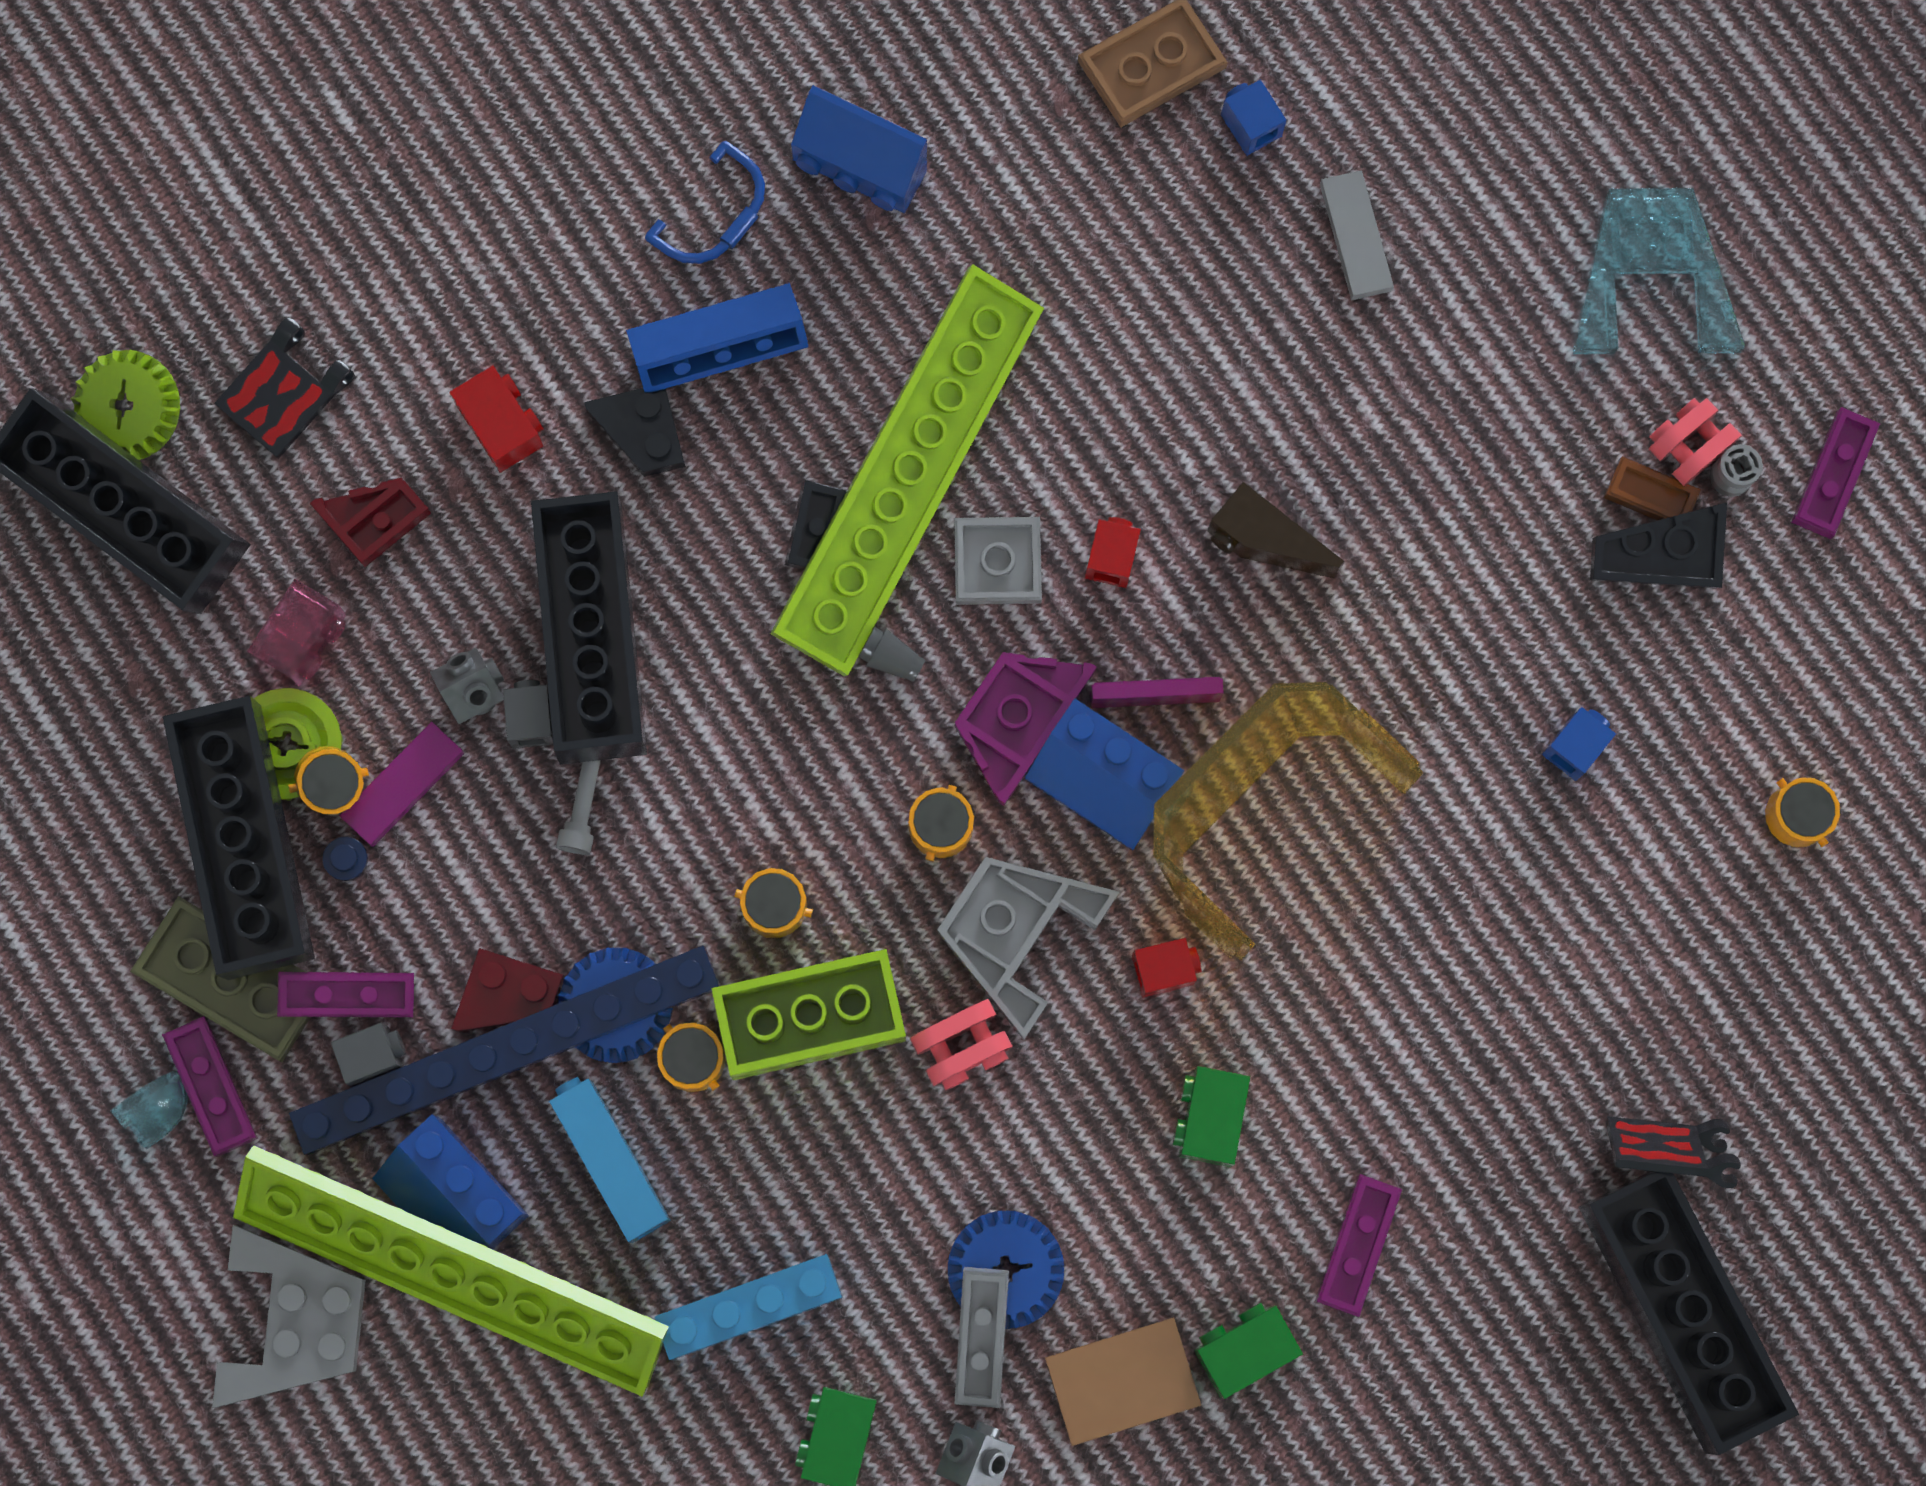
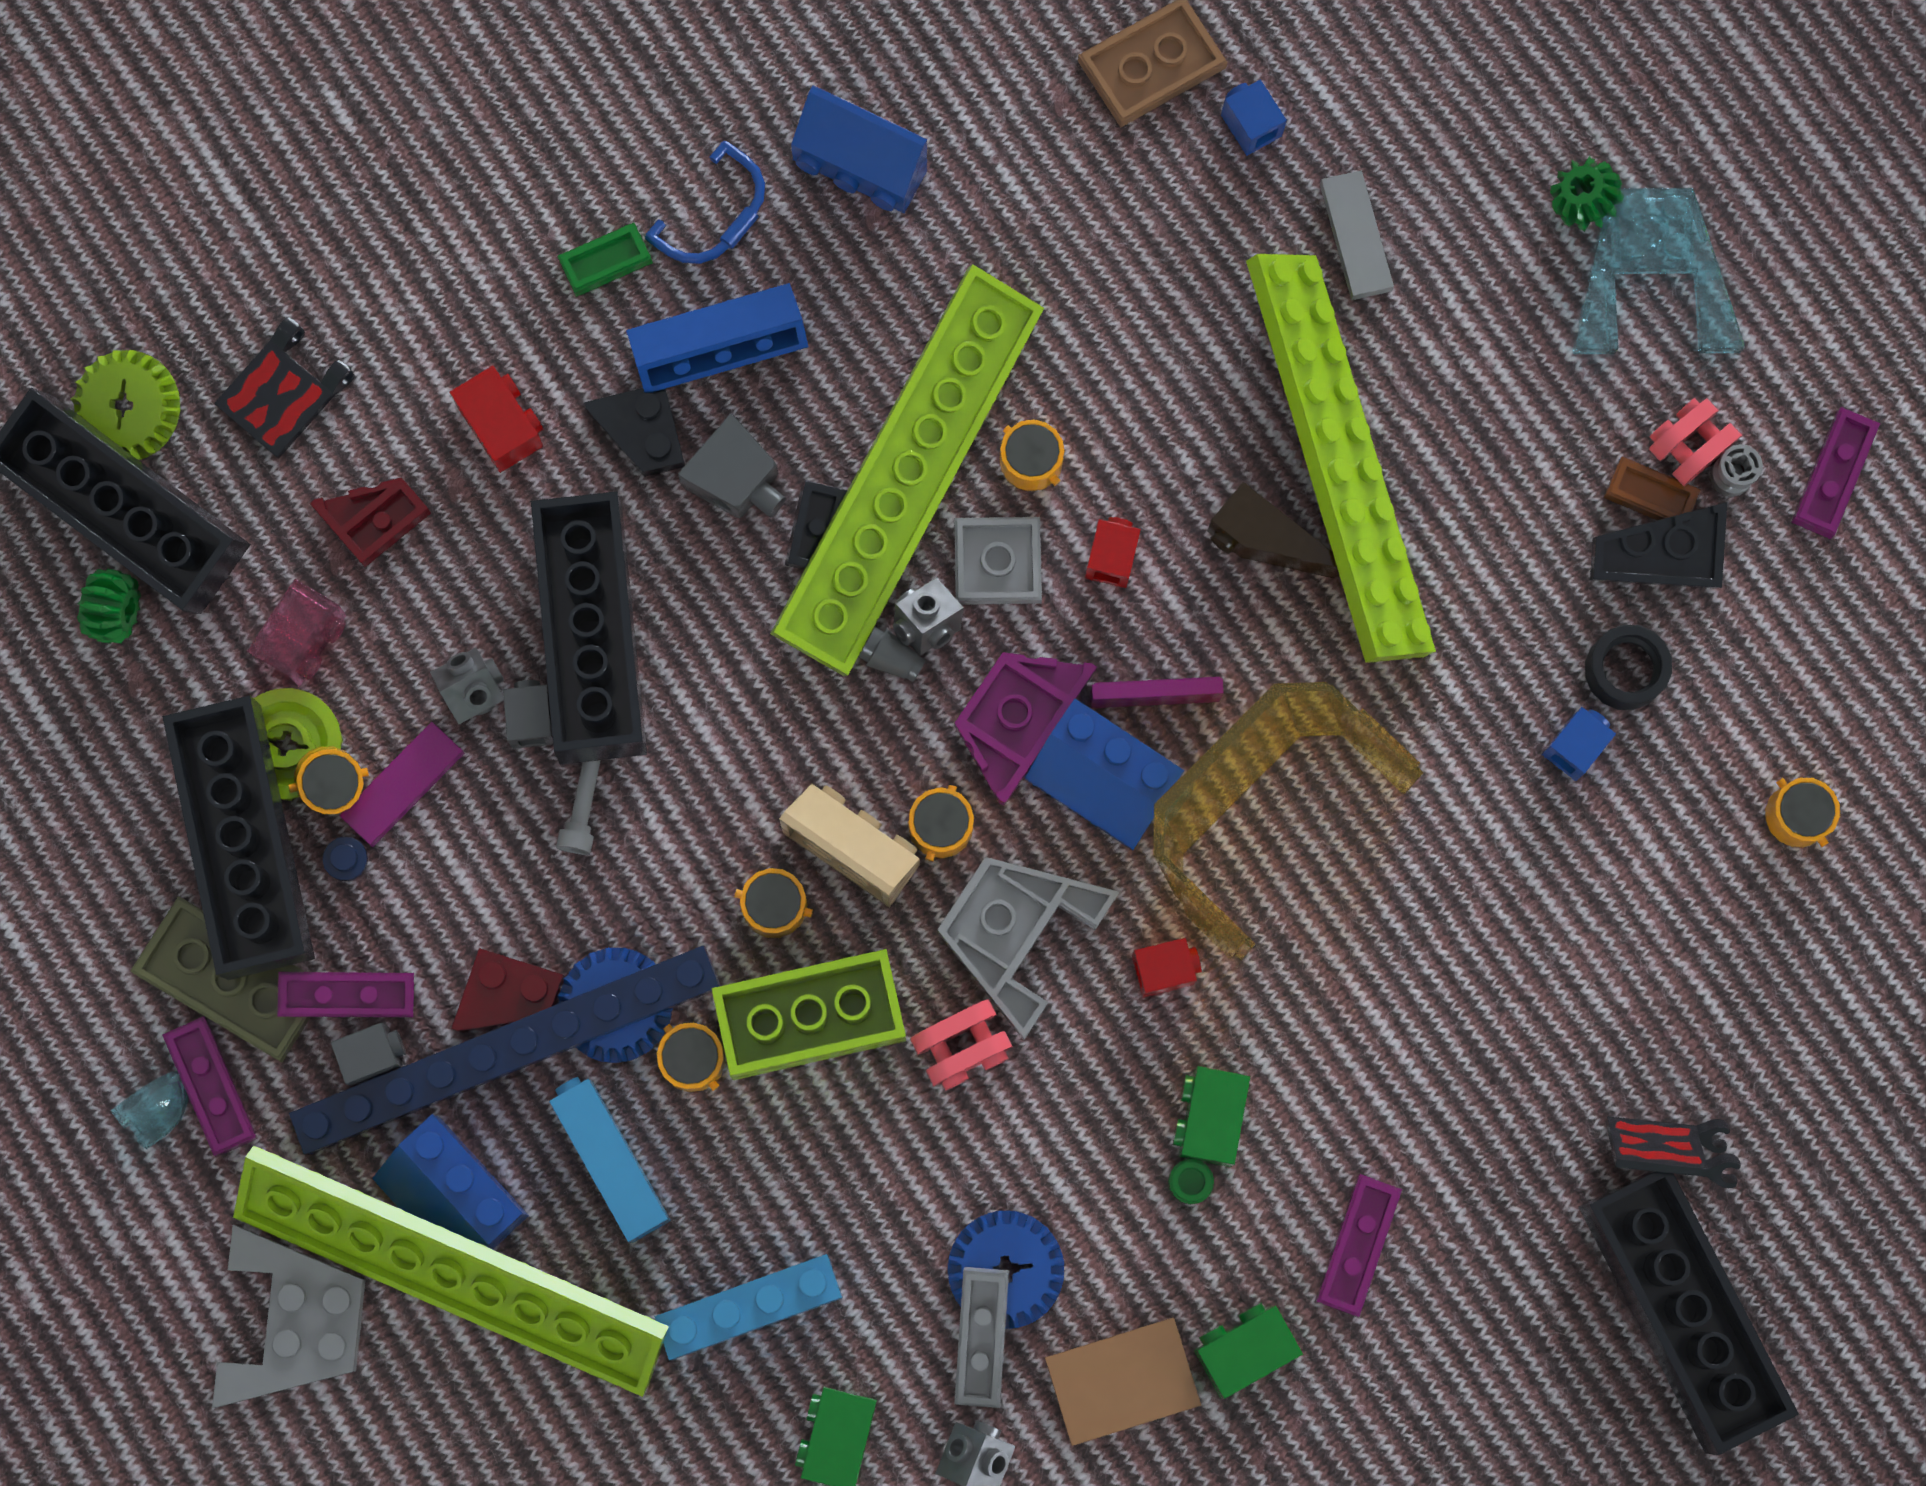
(109, 606): none -> green gear
(605, 259): none -> green tile
(733, 472): none -> dark grey torso
(850, 843): none -> tan slope
(927, 617): none -> flat silver brick
(1031, 455): none -> piece
(1191, 1181): none -> green tile
(1340, 457): none -> lime plate
(1587, 194): none -> green gear
(1651, 644): none -> black tyre

